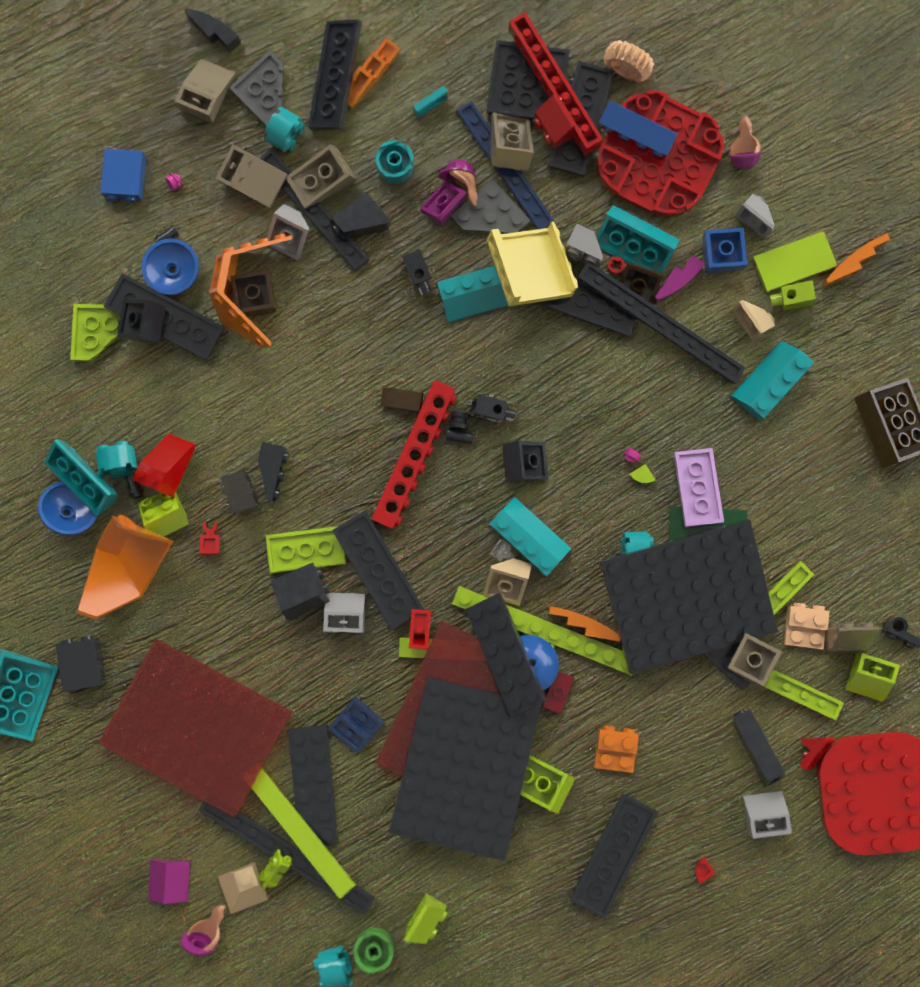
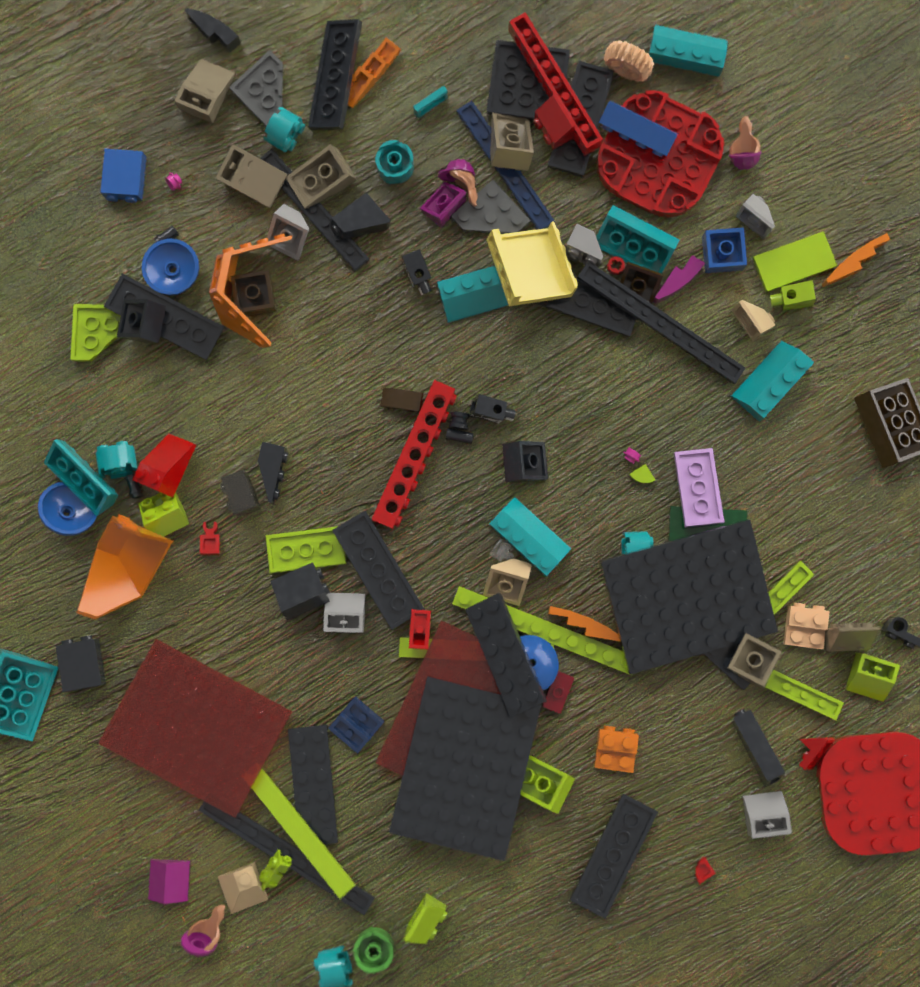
(688, 50): none -> teal slope

